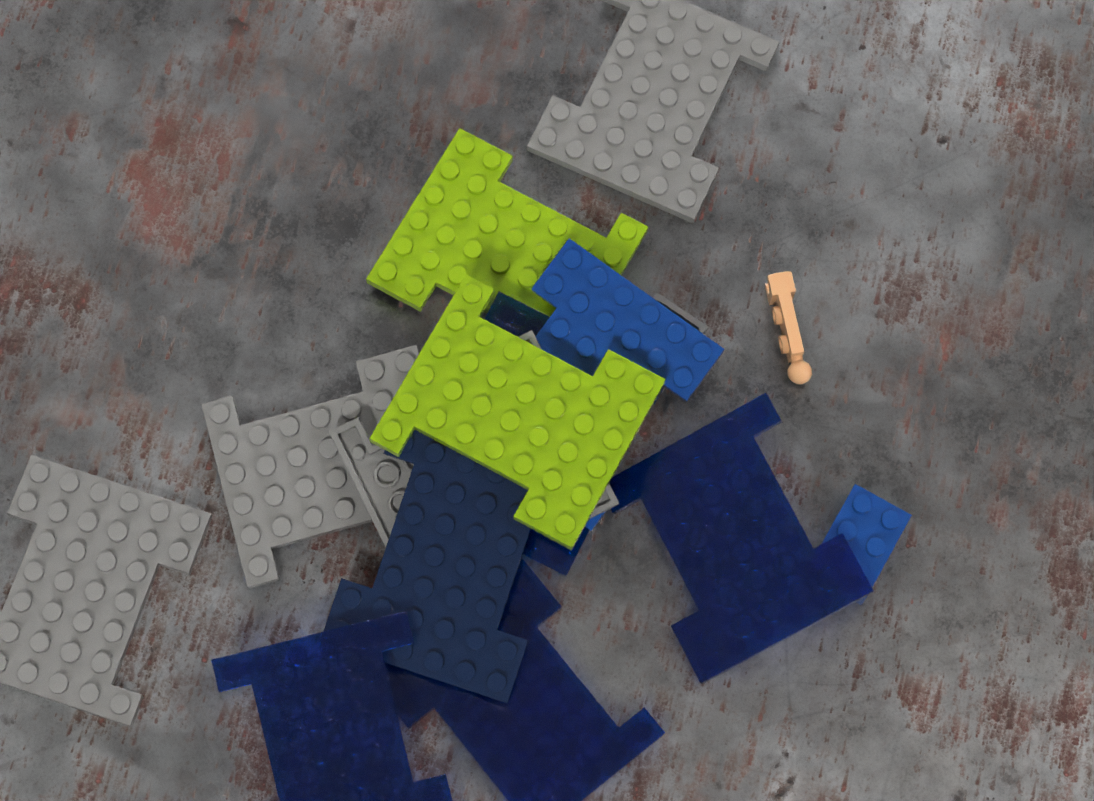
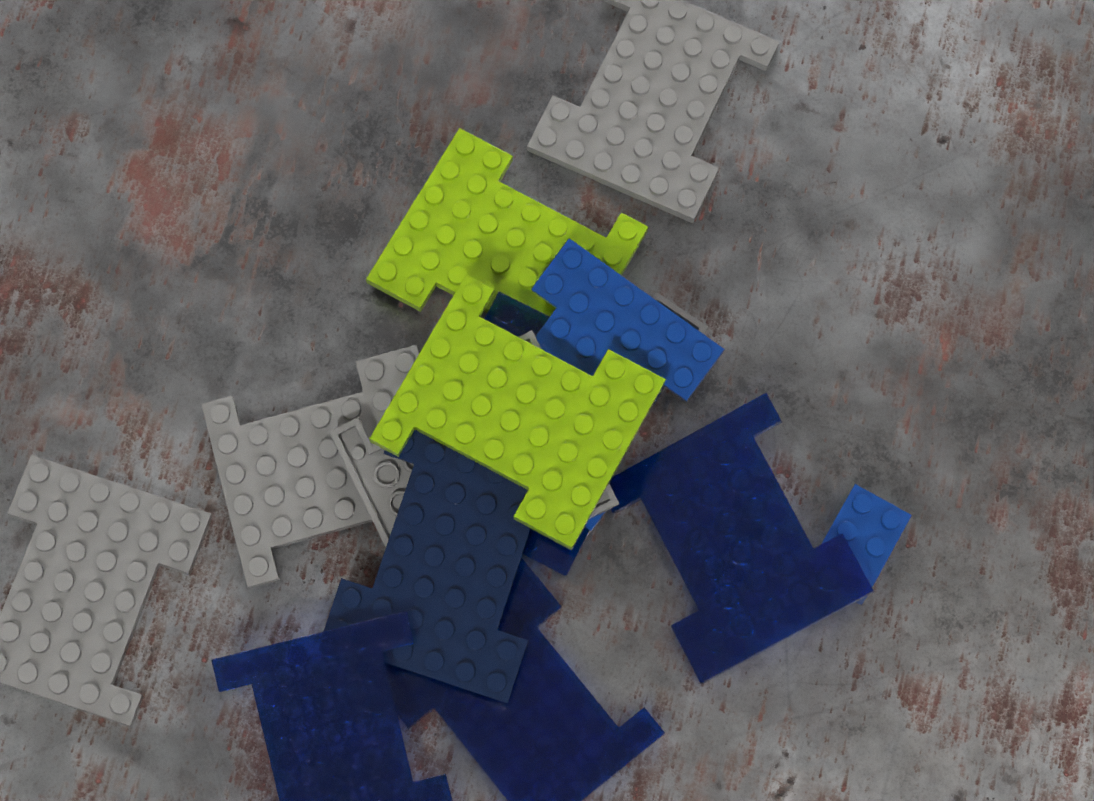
(780, 292): light nougat plate -> none

